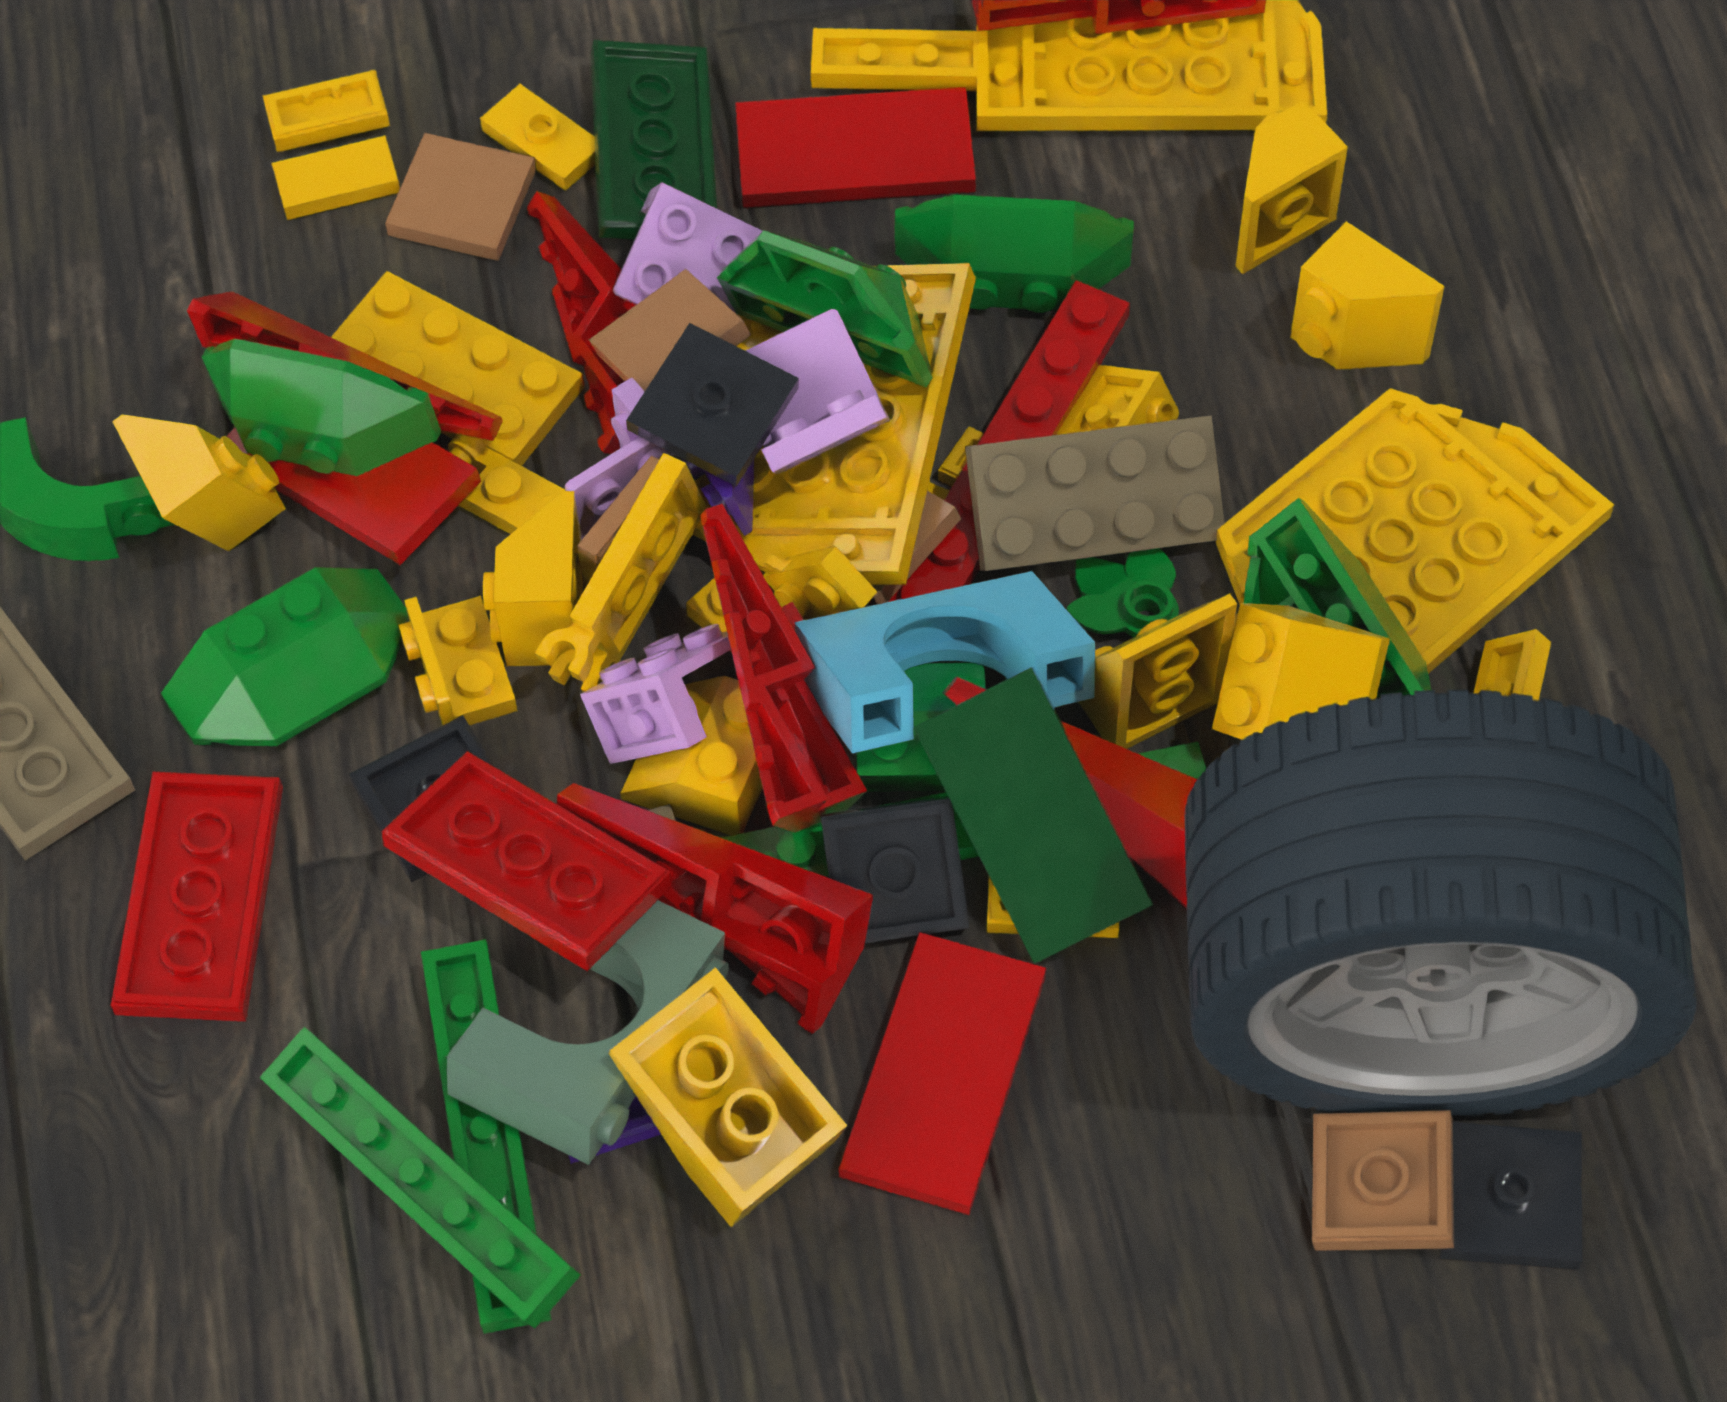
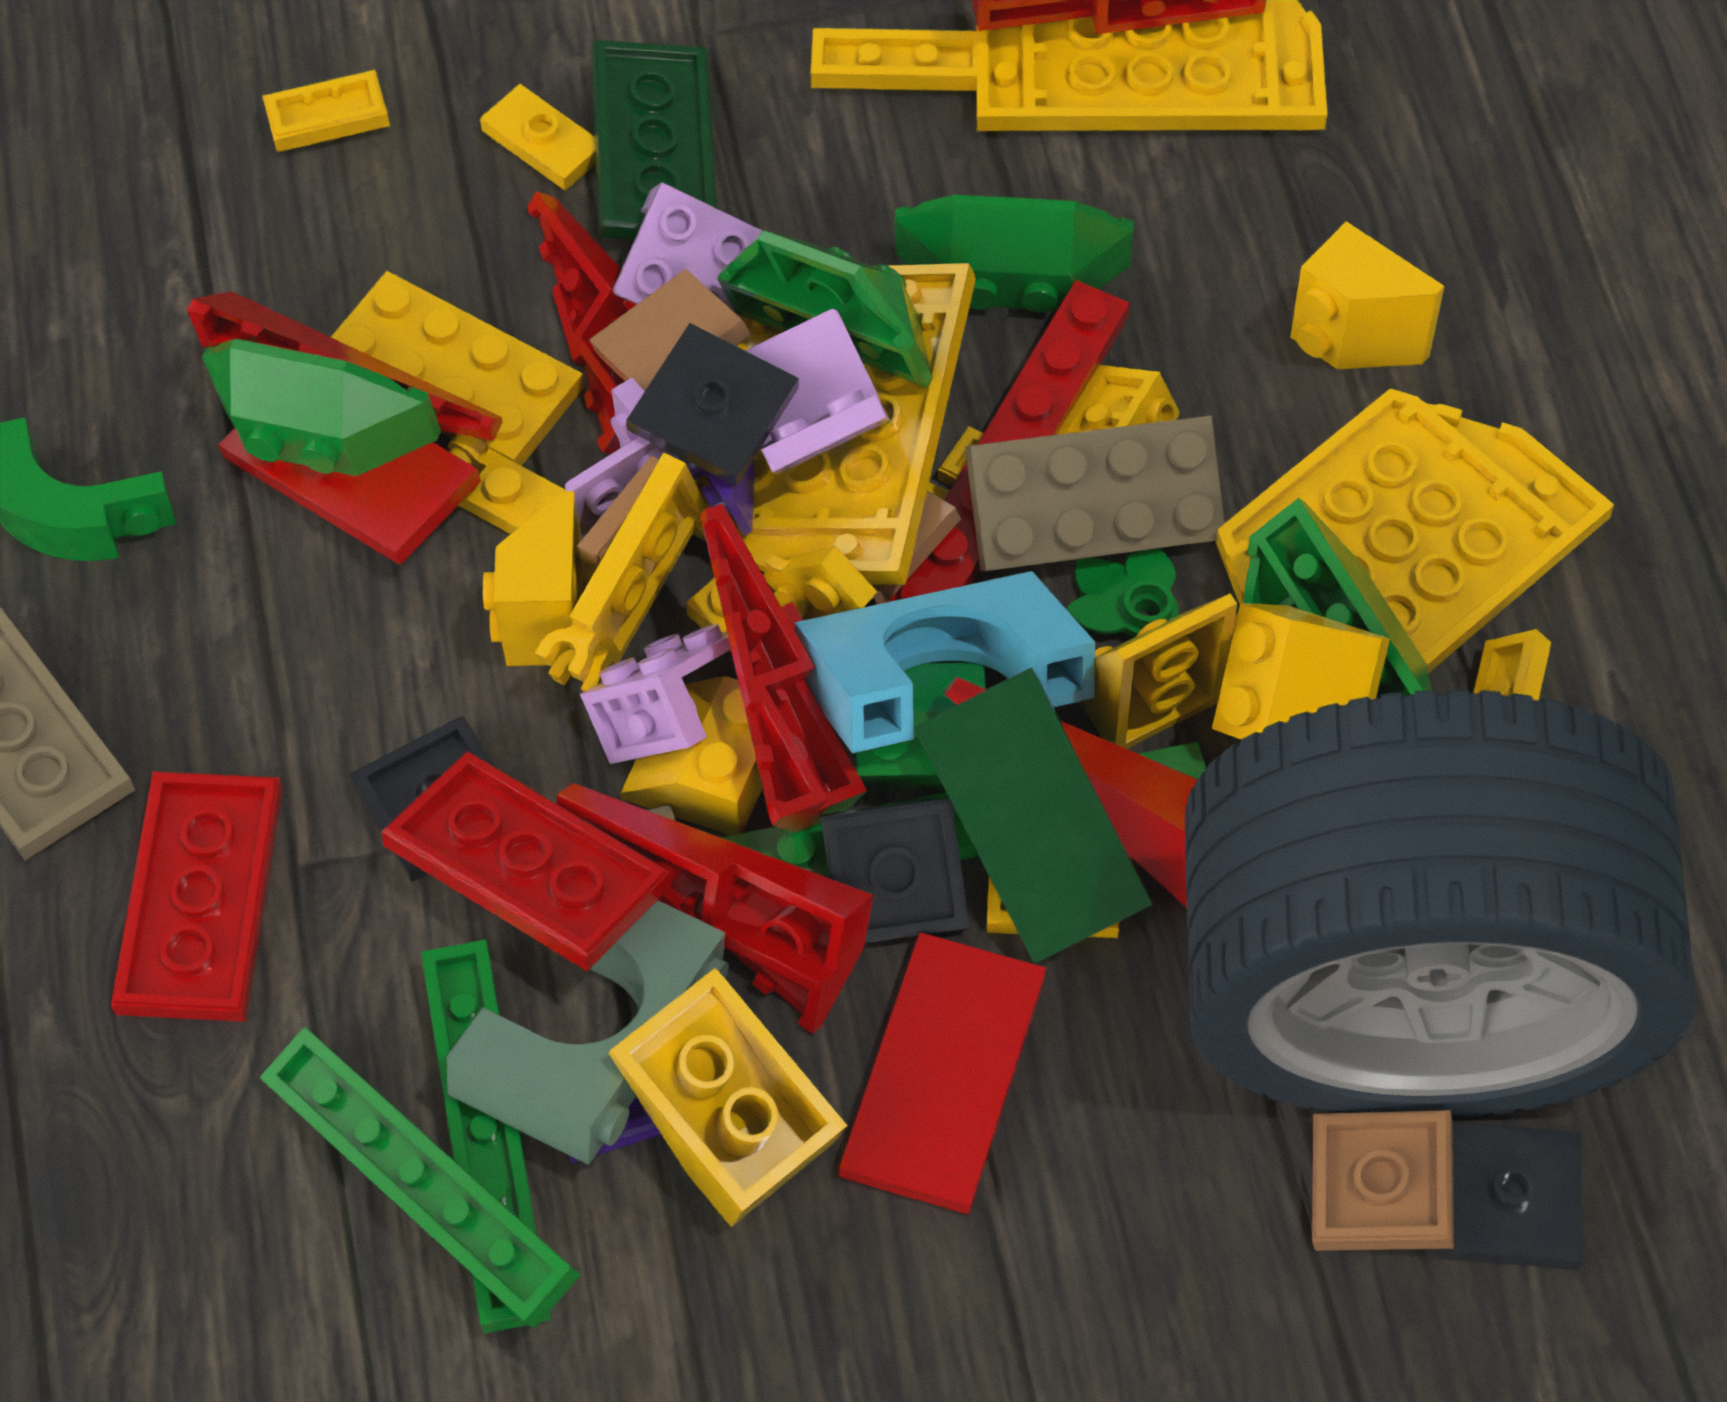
(201, 479): yellow slope -> none
(289, 659): green wedge -> none
(336, 177): yellow tile -> none
(459, 661): yellow bracket -> none
(461, 196): medium nougat tile -> none
(855, 147): red tile -> none
(1289, 183): yellow slope -> none

